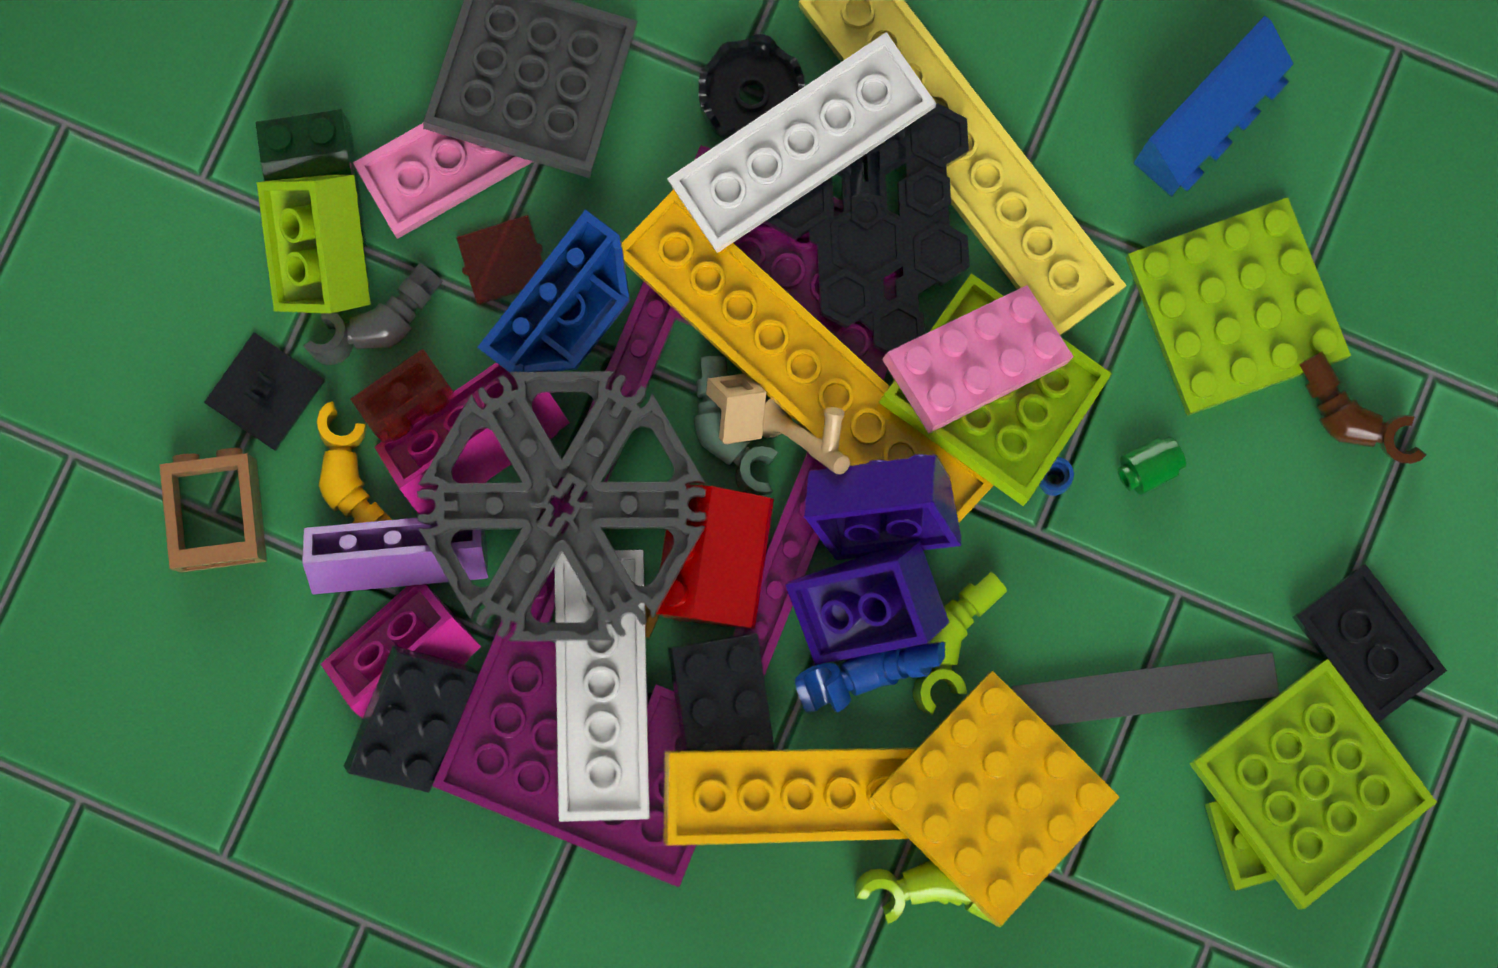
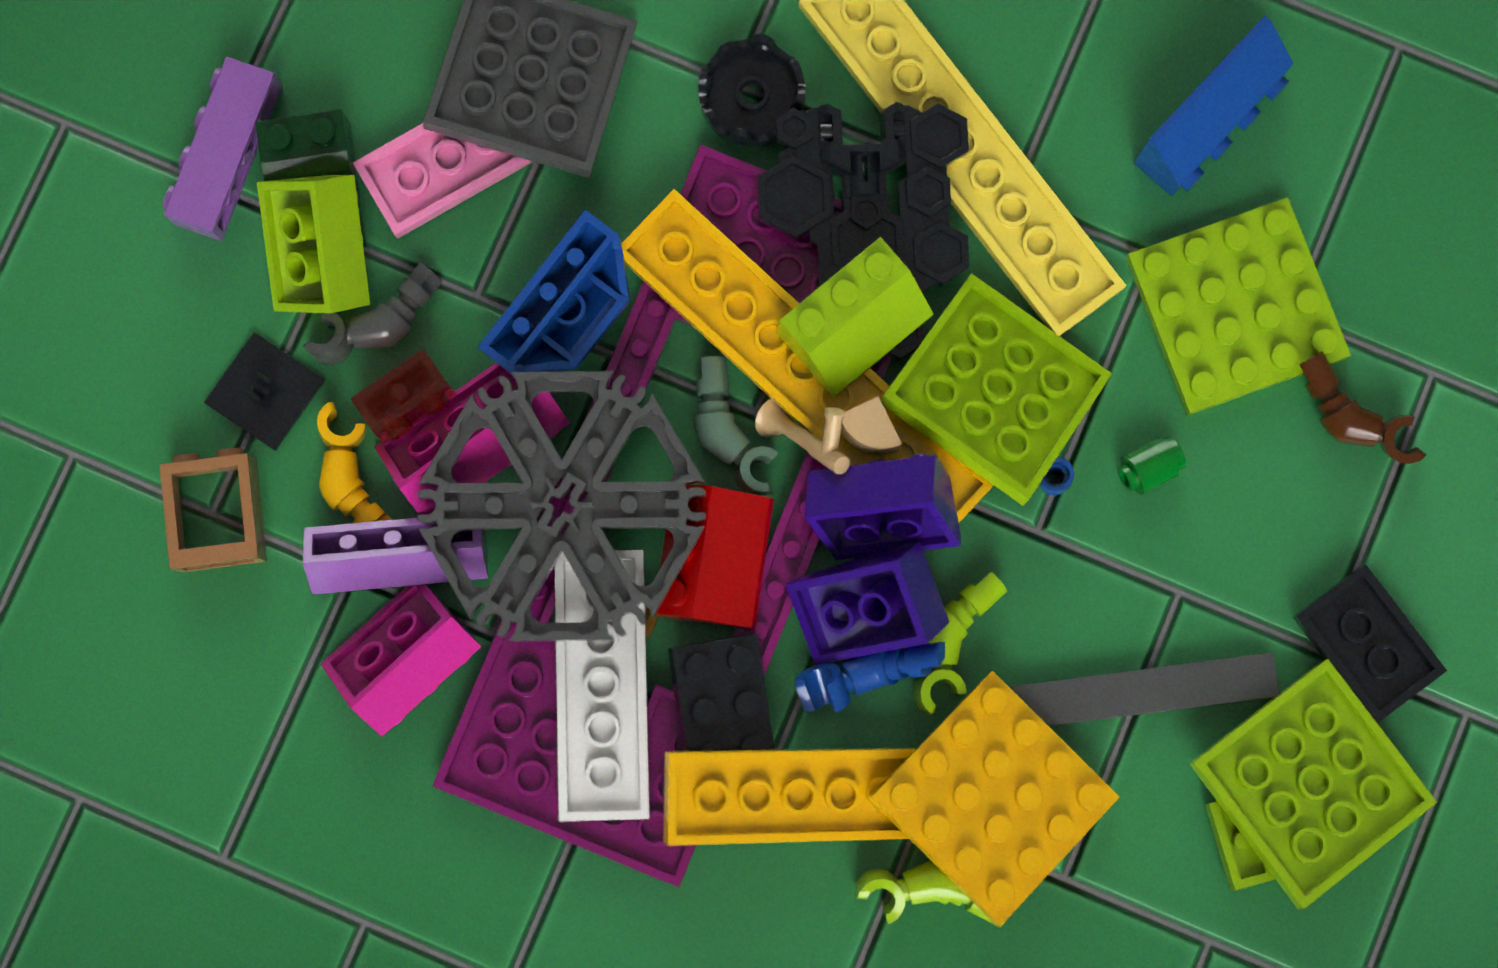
(221, 149): none -> medium lavender brick
(410, 719): black plate -> none
(500, 258): clear red piece -> none
(741, 407): tan panel -> none
(801, 142): white plate -> none
(855, 317): none -> lime slope
(870, 428): none -> tan brick
(977, 358): bright pink plate -> none

